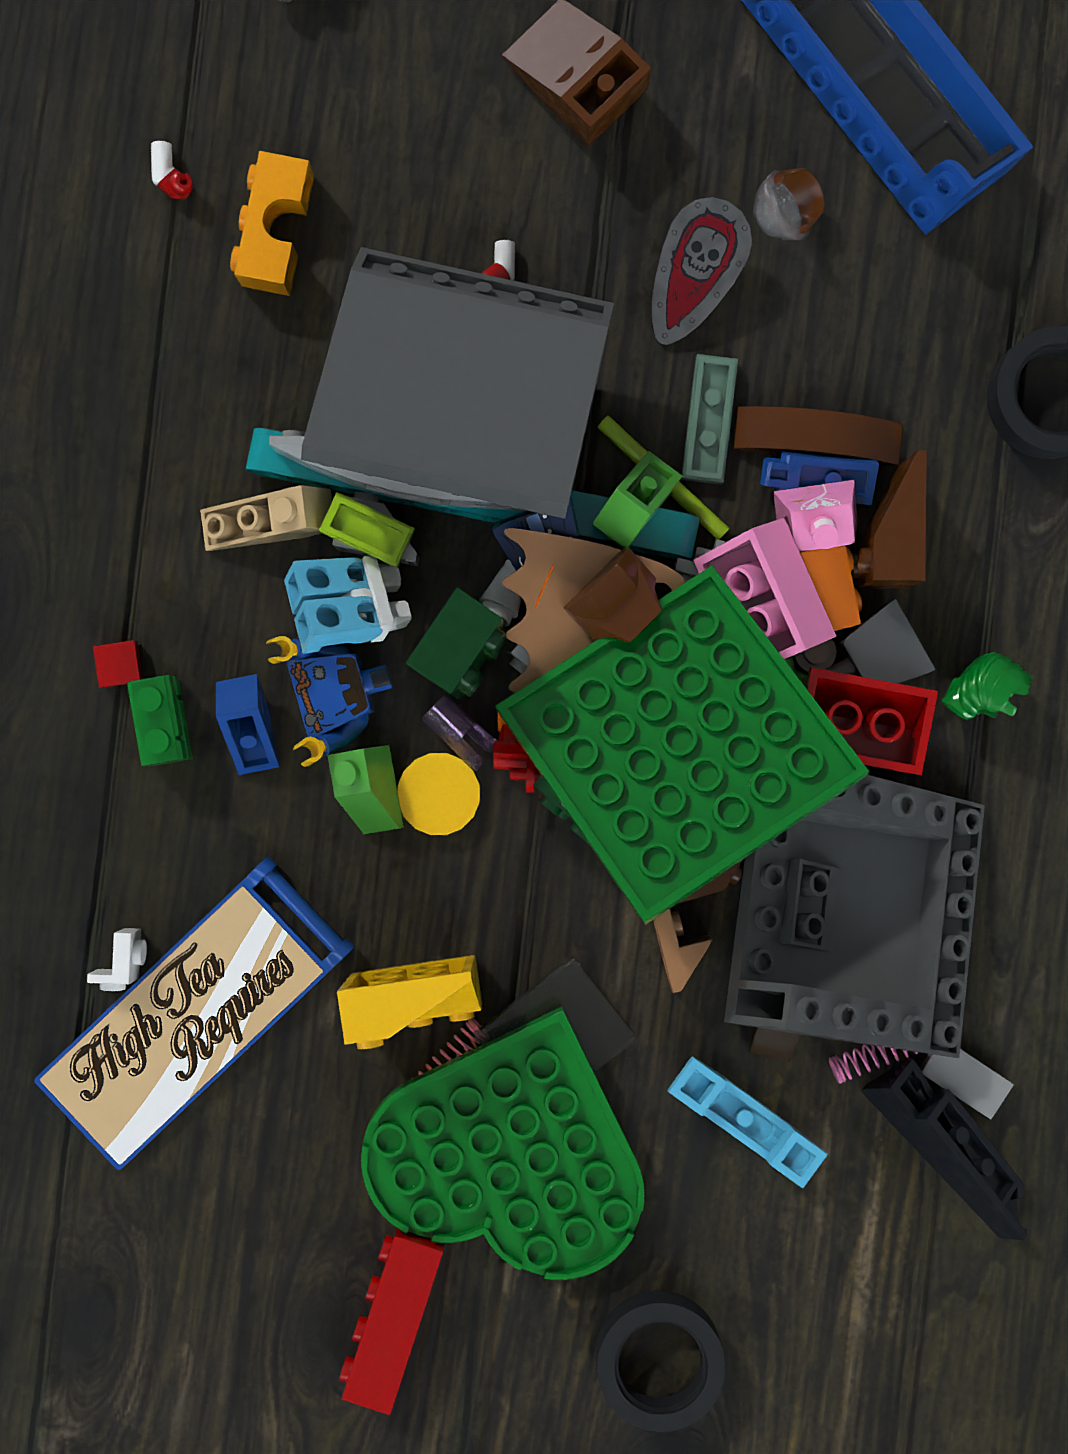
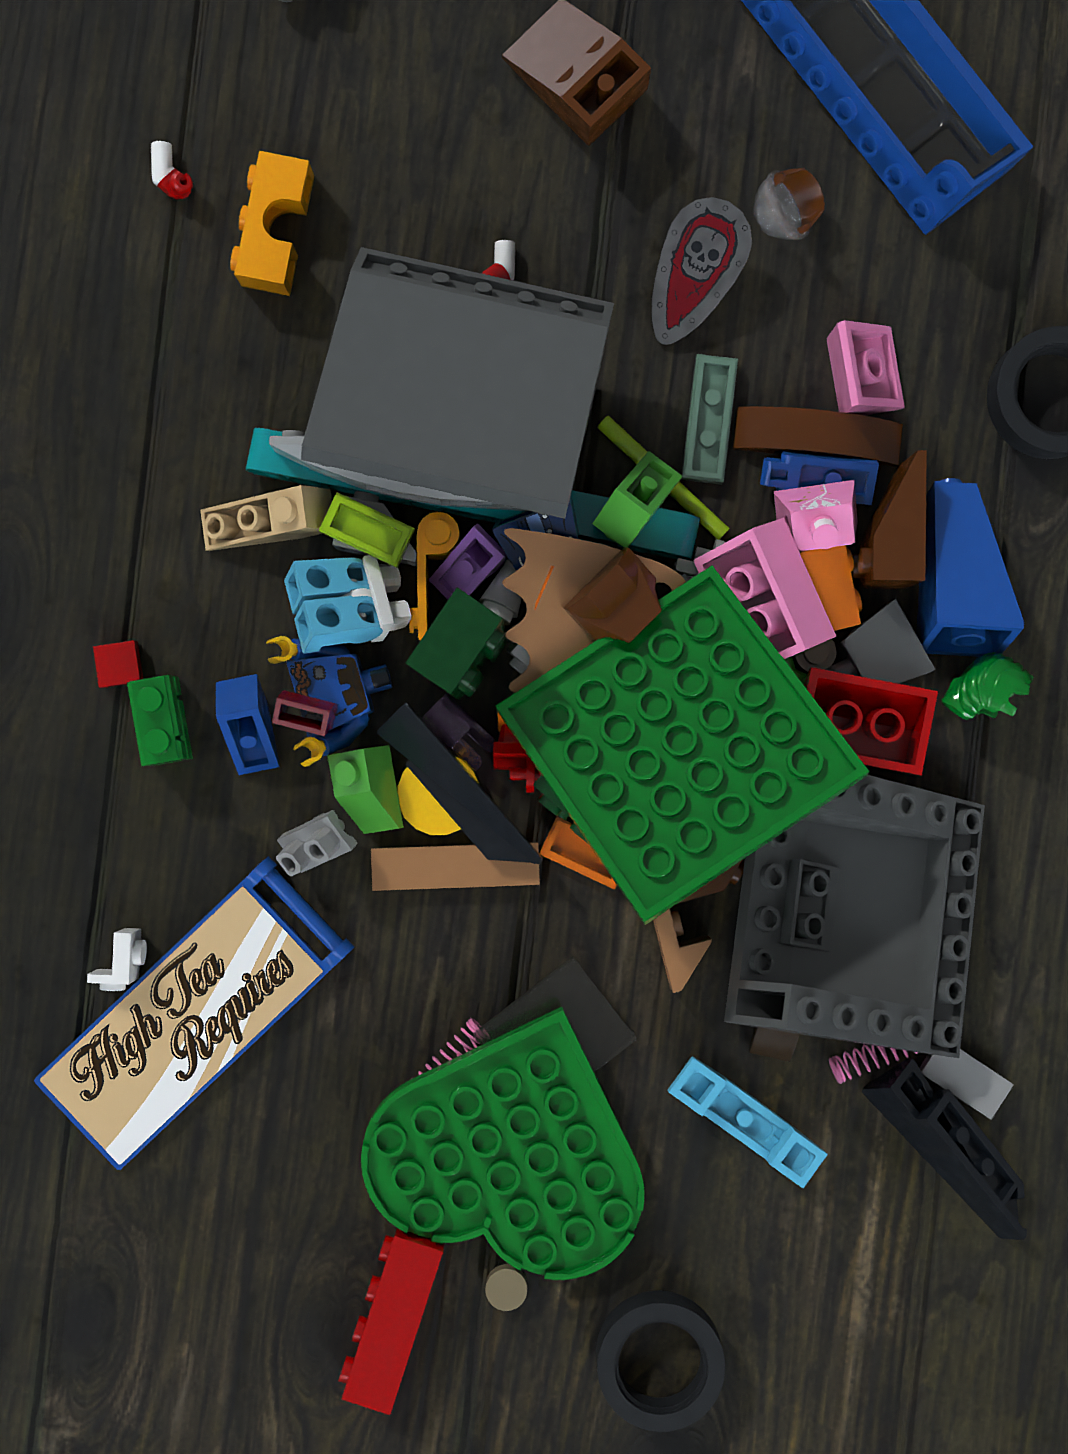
(306, 703): none -> dark red piece
(314, 843): none -> light grey hips
(388, 999): yellow slope -> none
(436, 539): none -> light orange door
(446, 868): none -> medium nougat tile
(456, 789): none -> black wedge
(469, 563): none -> medium lavender slope
(506, 1287): none -> dark tan tile
(574, 853): none -> orange tile
(864, 368): none -> bright pink slope
(966, 591): none -> blue slope

